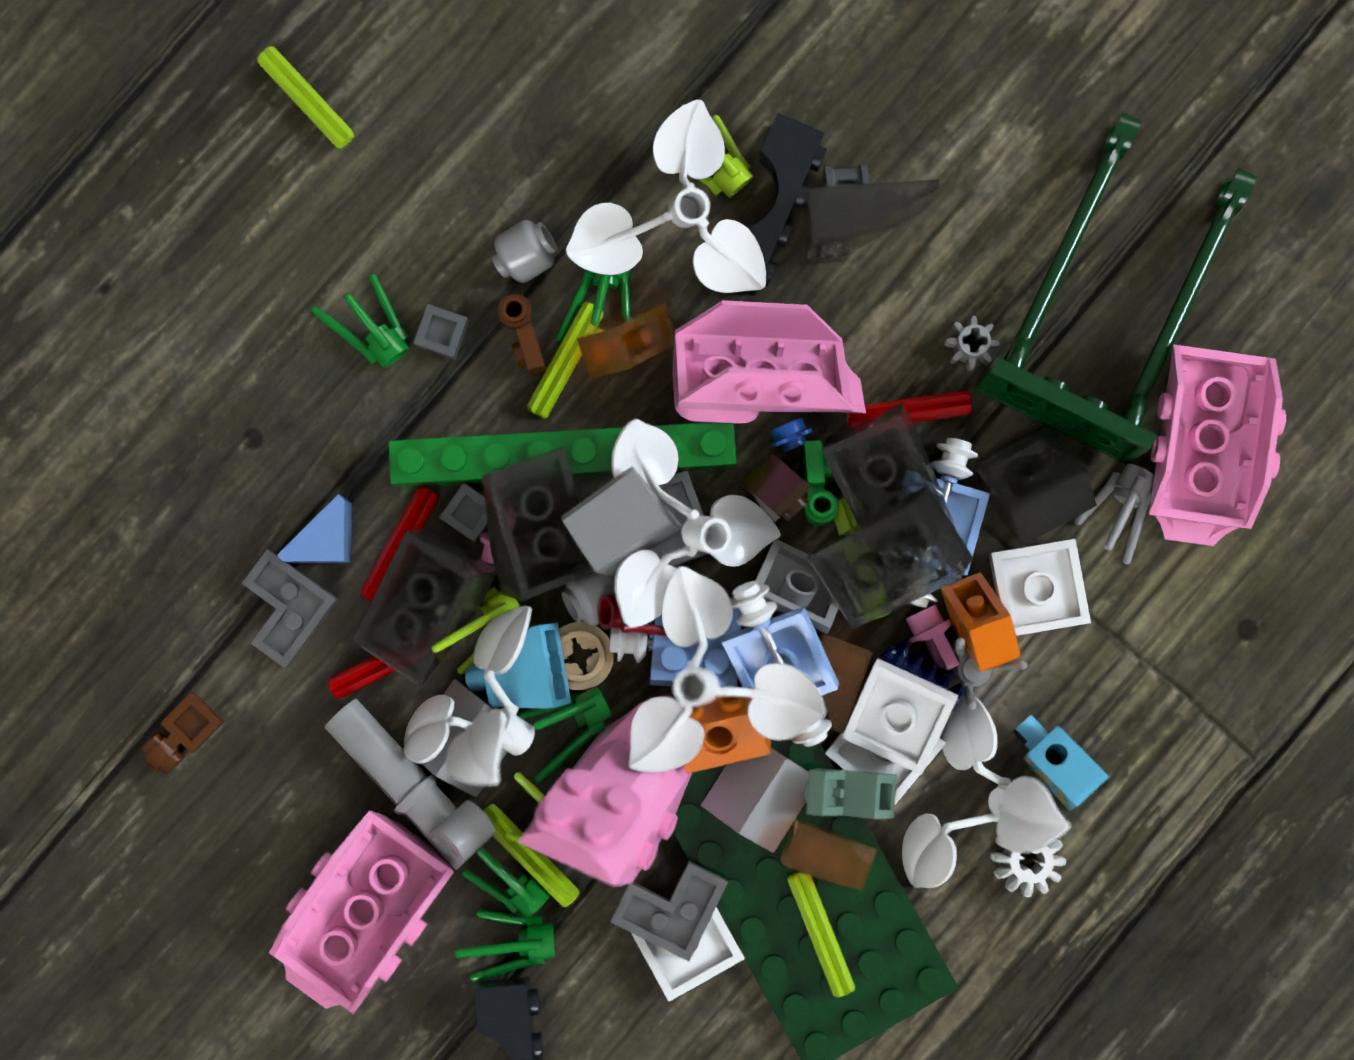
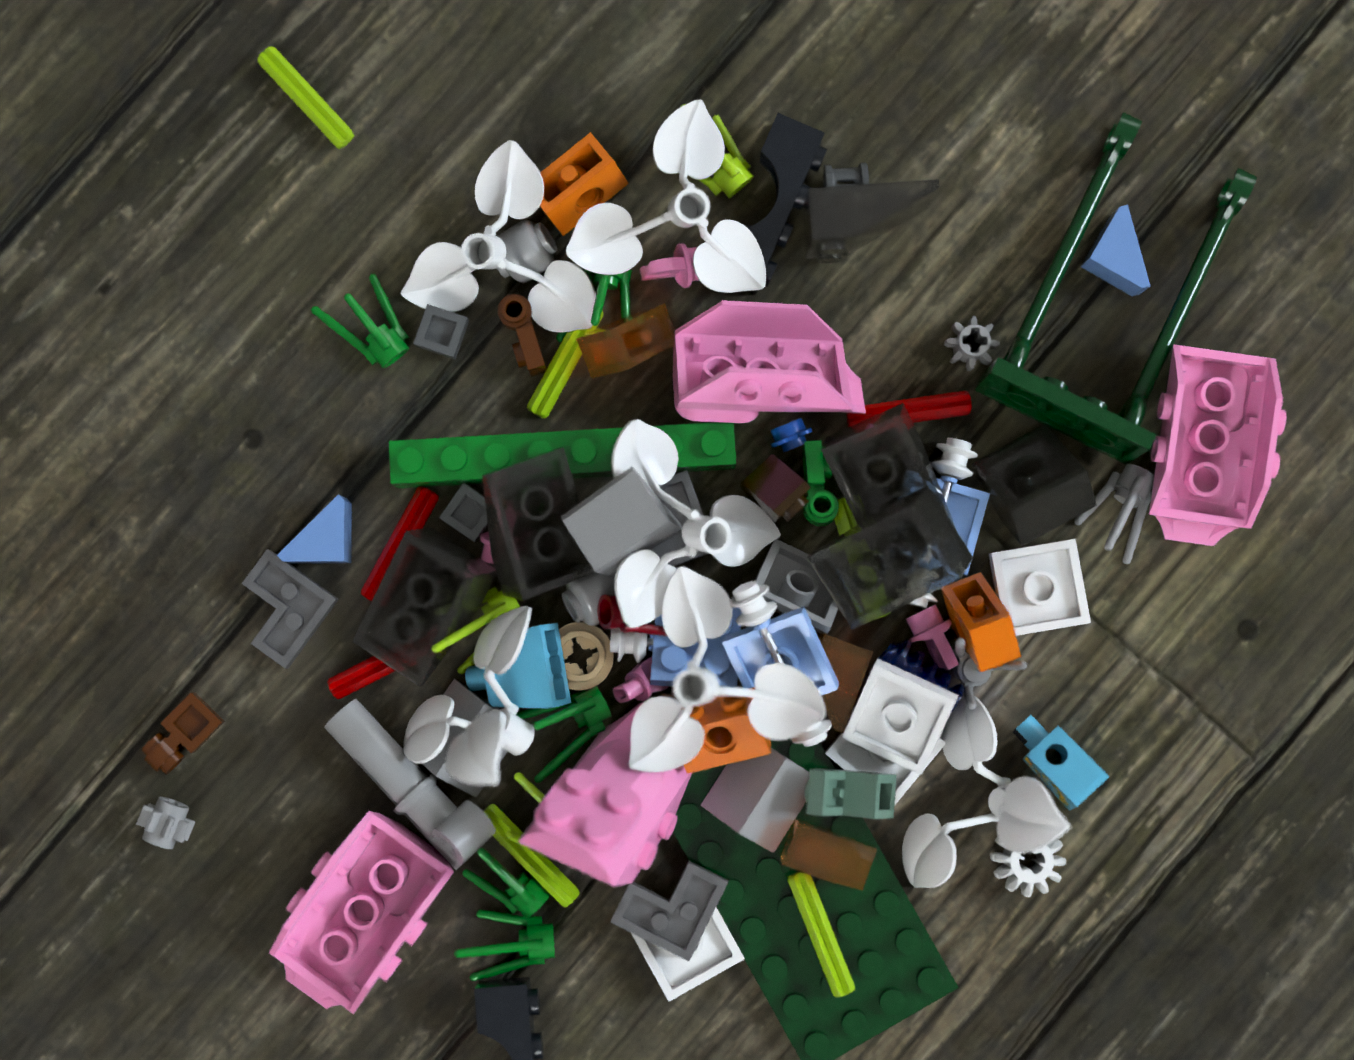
(165, 822): none -> light grey gear
(442, 273): none -> white plant
(578, 182): none -> orange brick
(637, 684): none -> bright pink piece
(678, 266): none -> bright pink piece
(1118, 256): none -> medium blue slope

